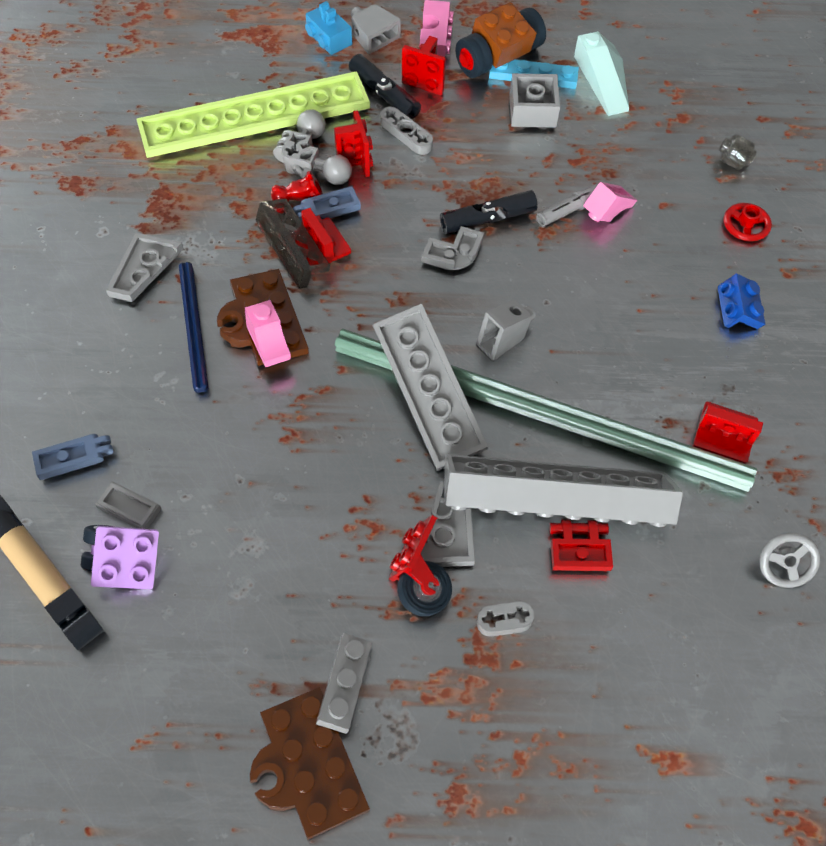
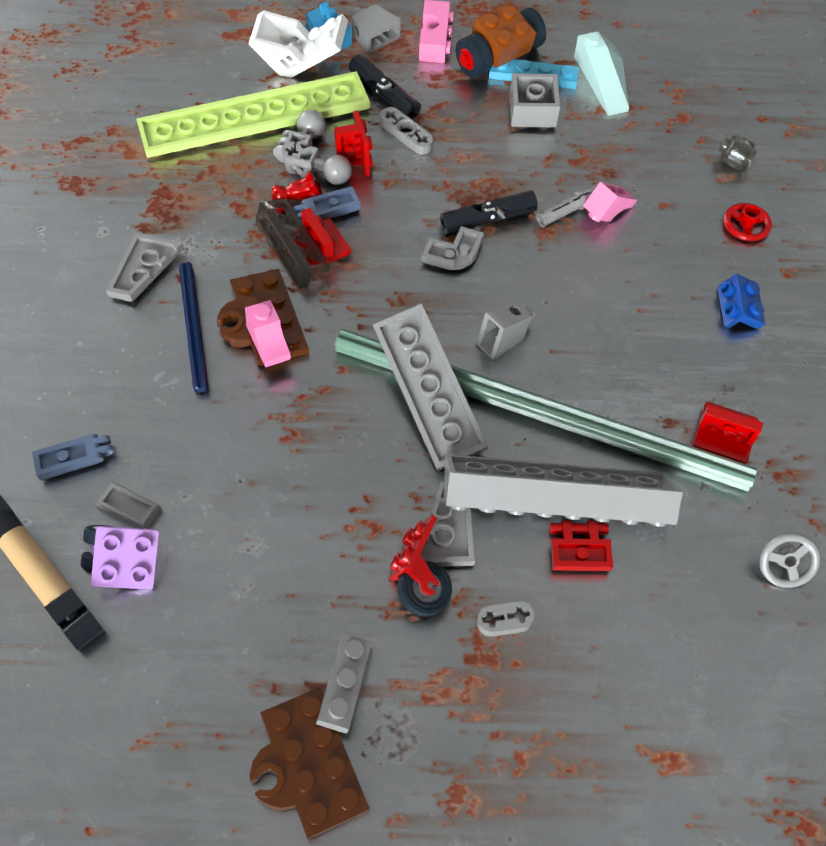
(286, 55): none -> white bracket
(423, 67): red bracket -> none

